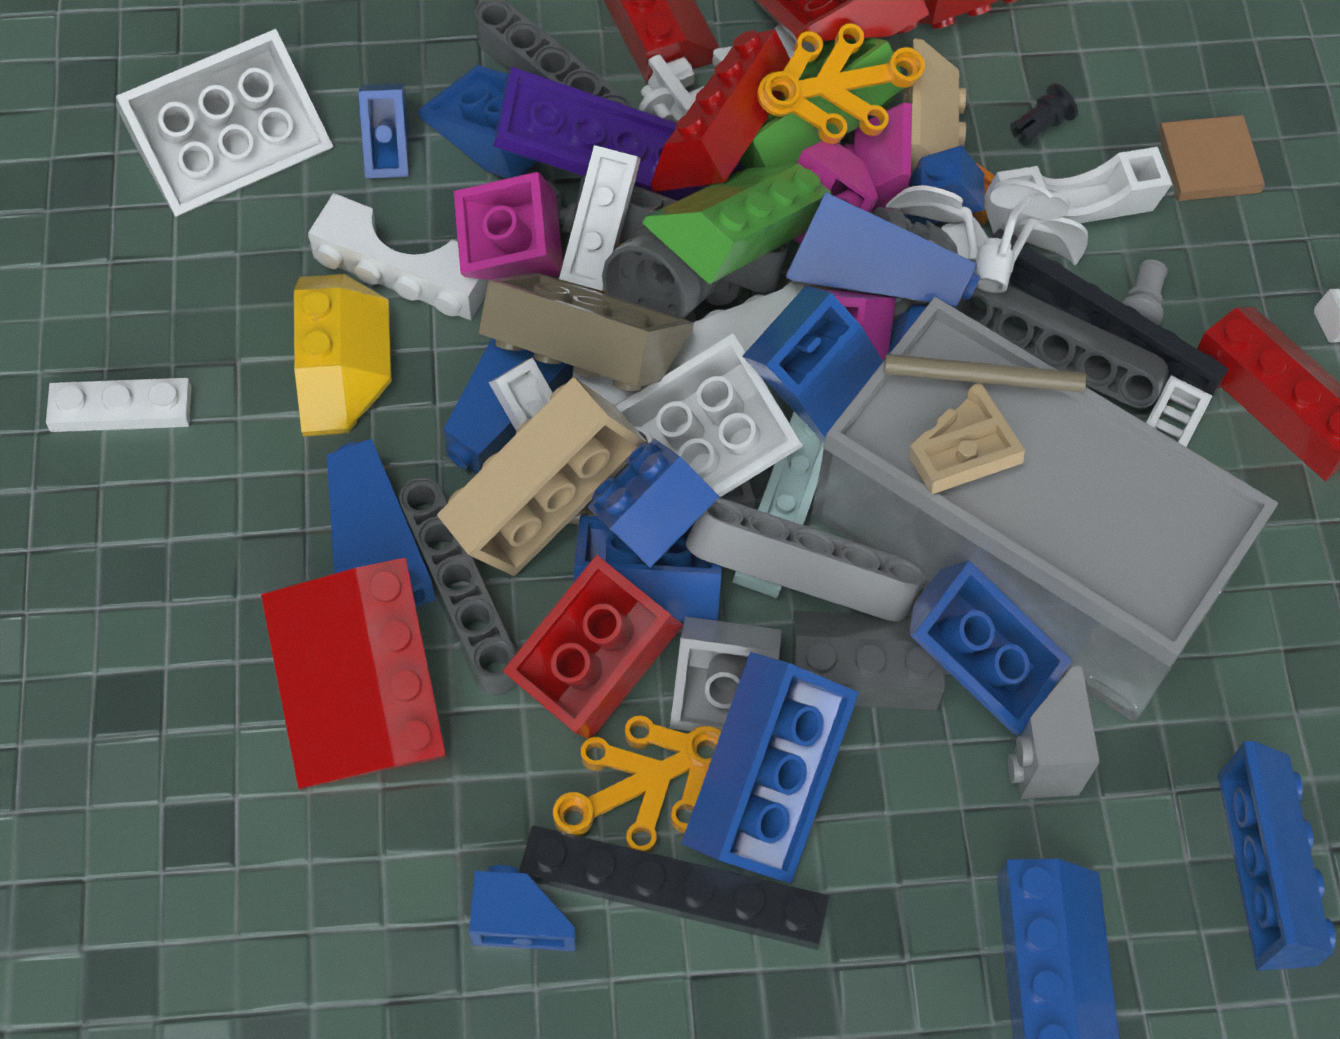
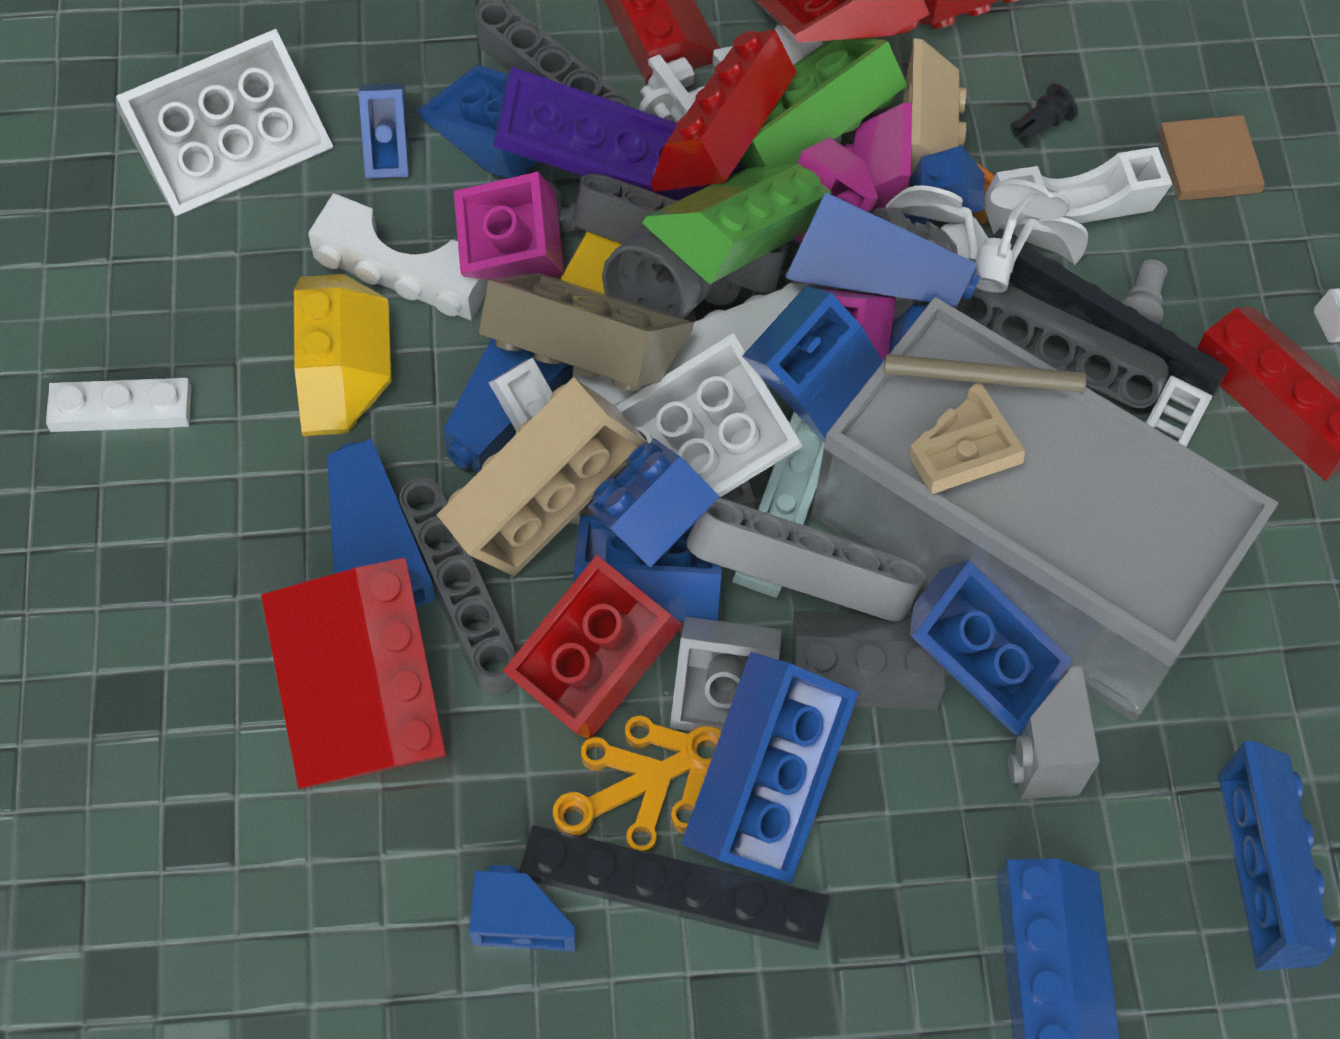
(599, 216): white plate -> none
(834, 85): light orange plant -> none

